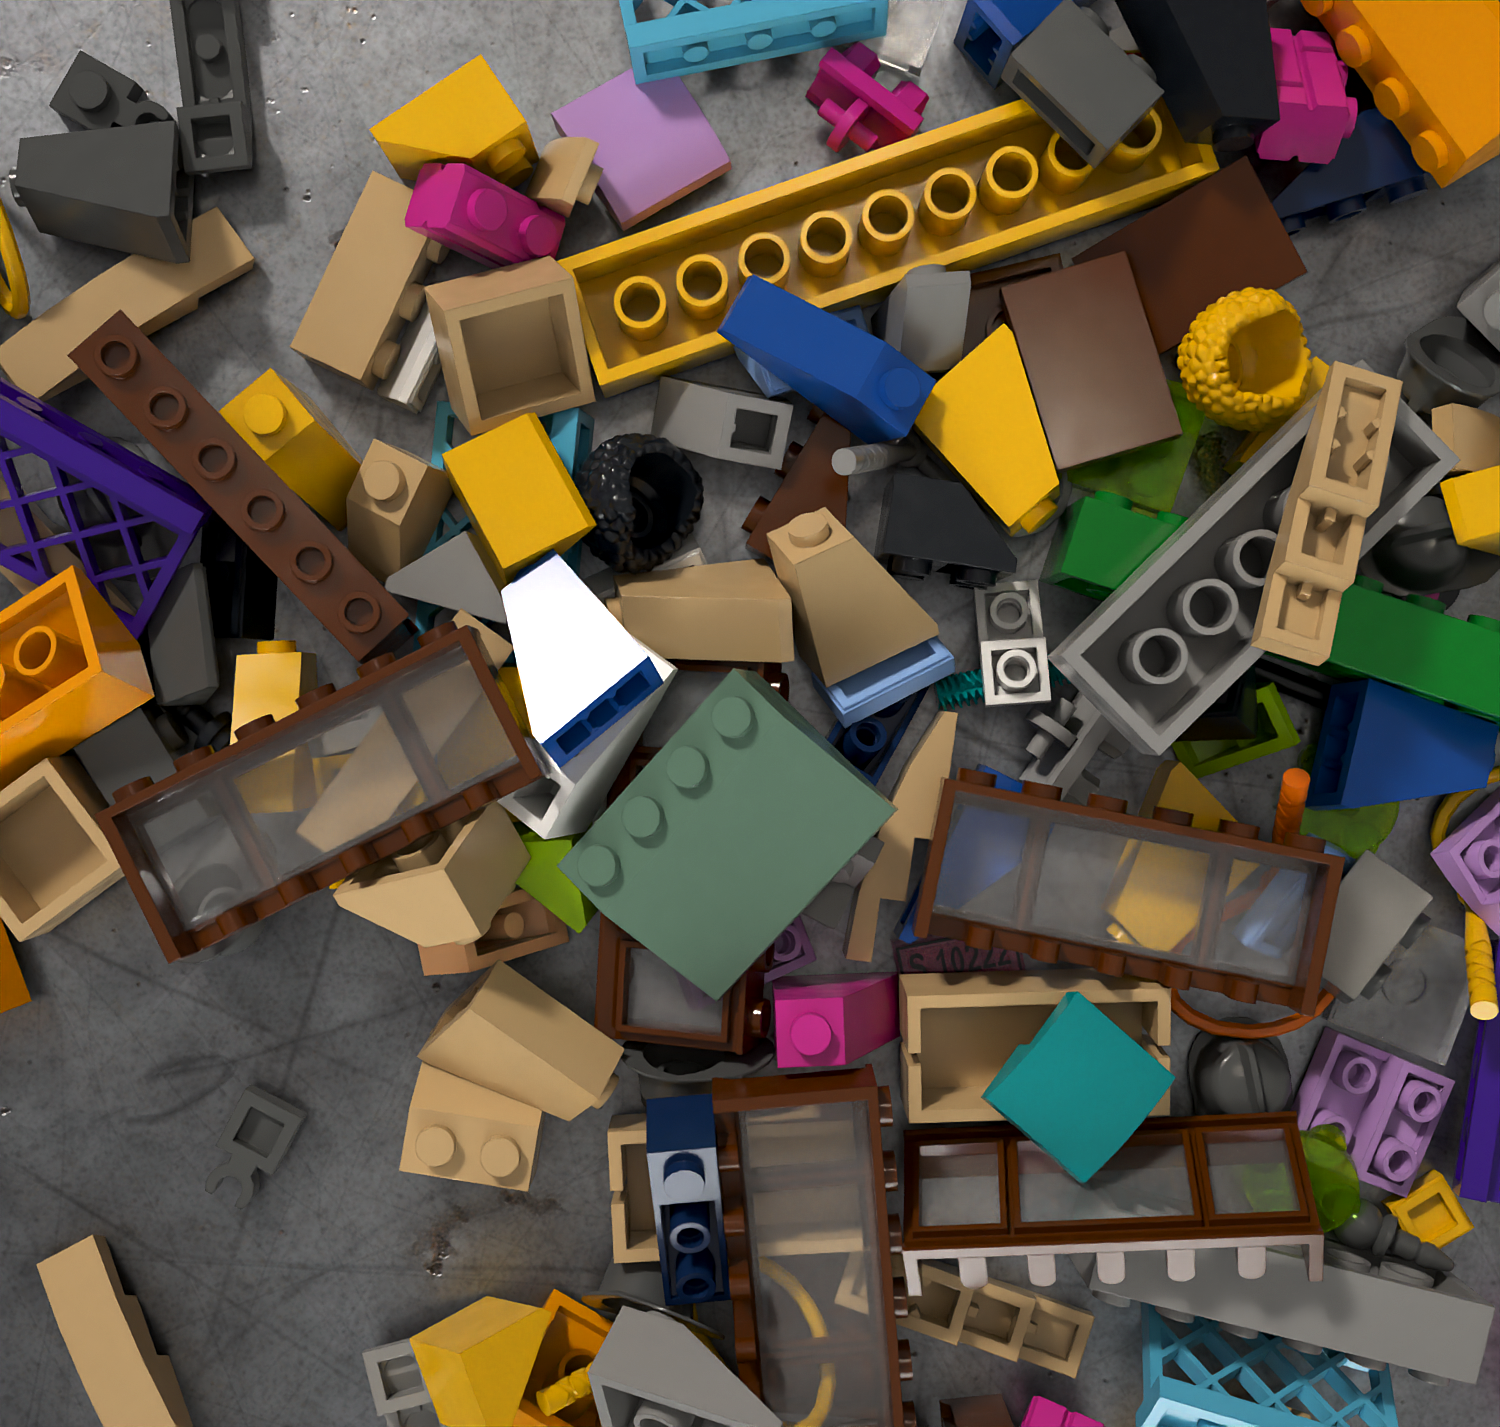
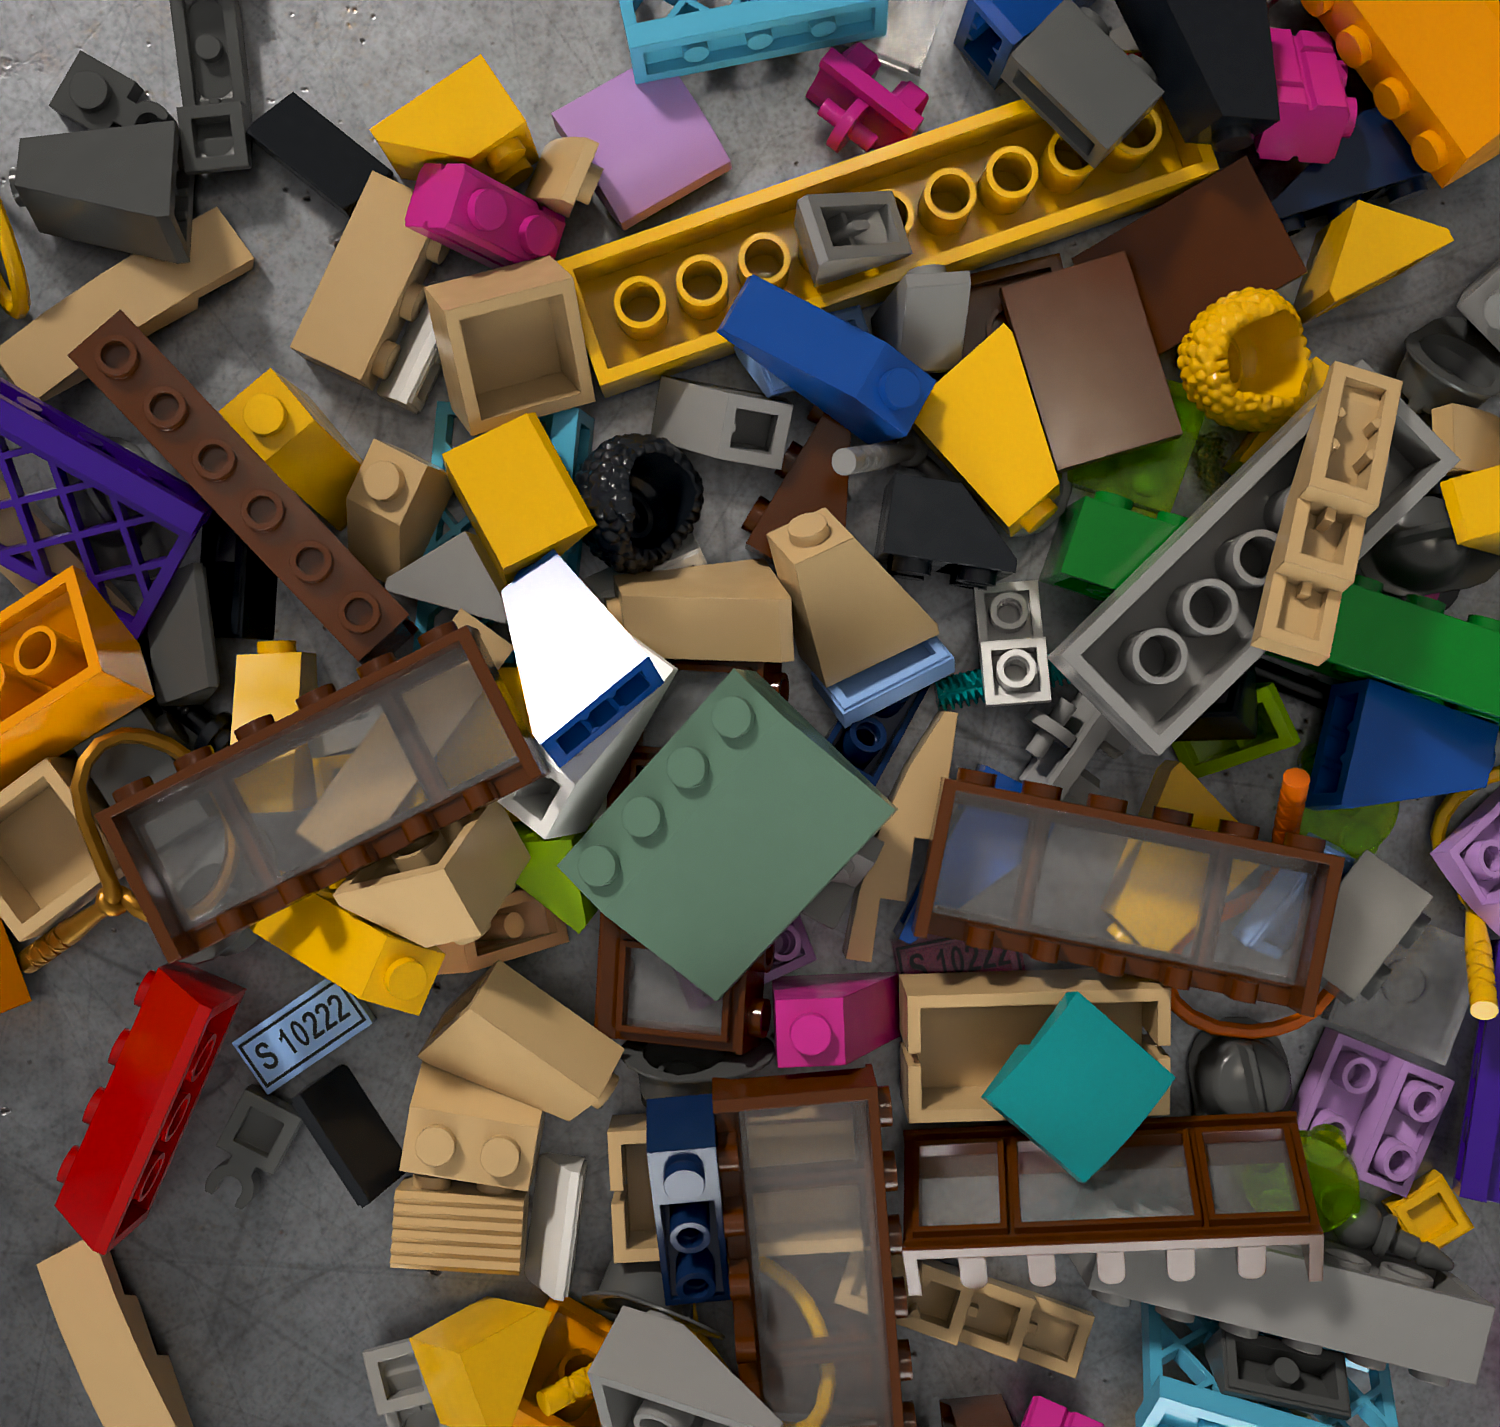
(112, 897): none -> pearl gold piece
(146, 1102): none -> red slope
(302, 1033): none -> light blue tile
(316, 152): none -> black slope
(350, 1133): none -> black slope
(354, 952): none -> yellow slope
(458, 1226): none -> tan brick
(555, 1223): none -> white slope
(849, 233): none -> light grey slope
(1279, 1375): none -> dark grey slope
(1361, 252): none -> yellow slope

